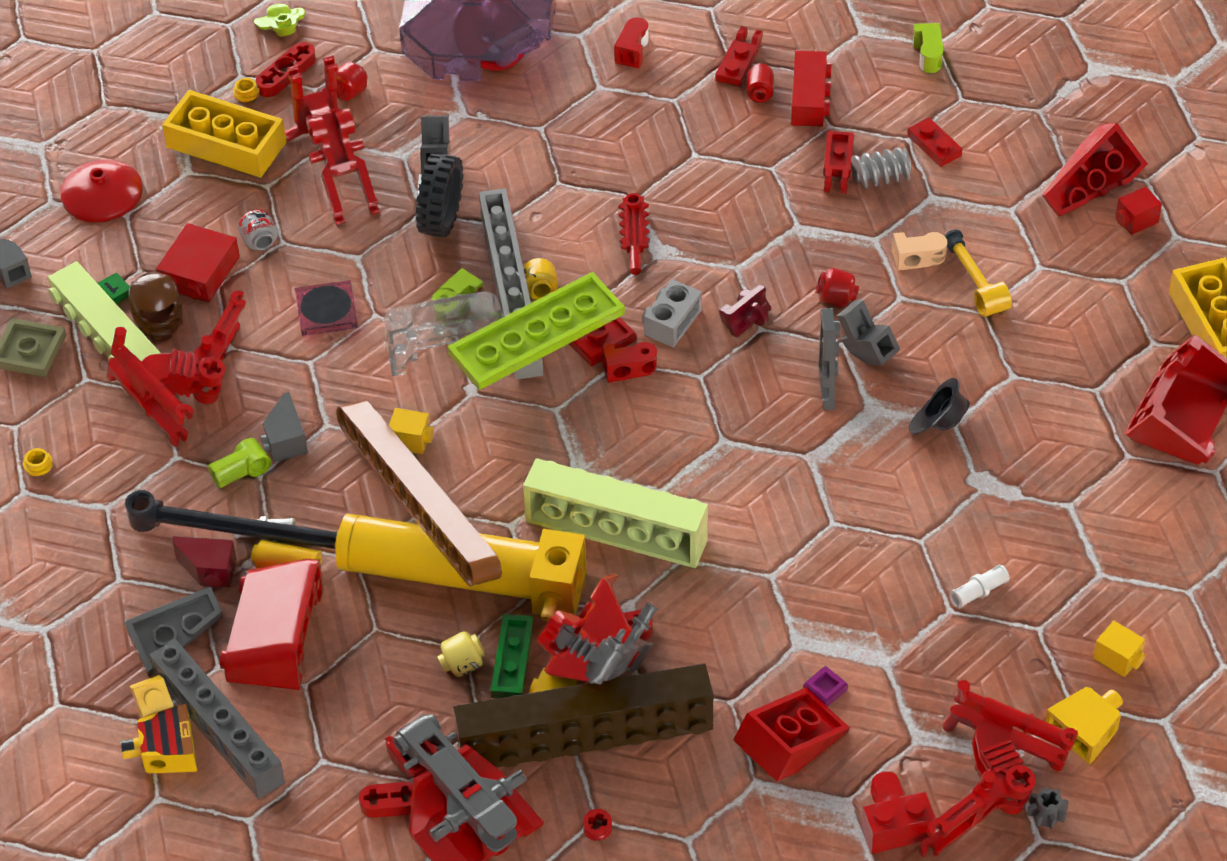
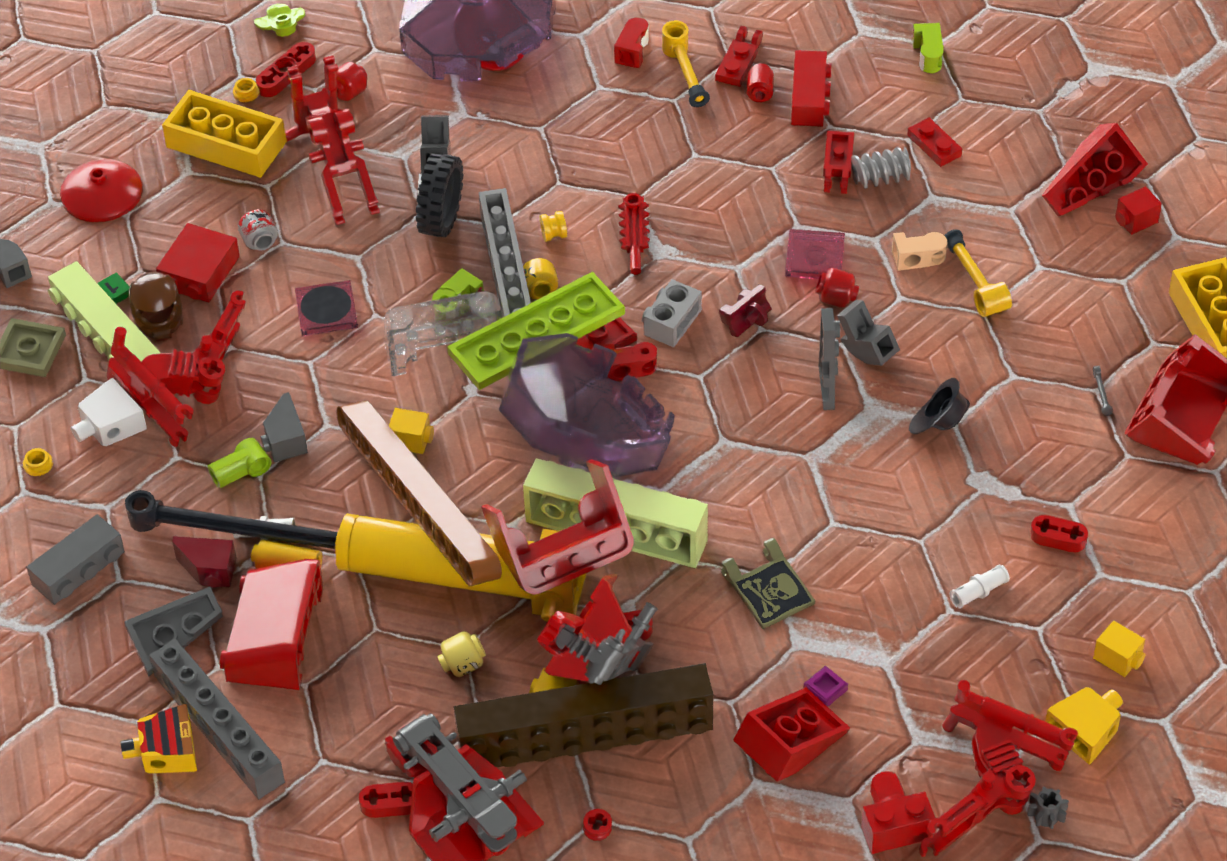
(75, 559): none -> dark grey brick
(109, 415): none -> white torso
(151, 696): yellow brick -> none
(512, 656): green plate -> none
(553, 226): none -> yellow wheel
(570, 552): none -> red windscreen
(577, 414): none -> windscreen
(676, 46): none -> yellow piece
(770, 590): none -> flag
(813, 252): none -> clear pink tile
(1059, 533): none -> red beam
(1106, 409): none -> dark grey hinge

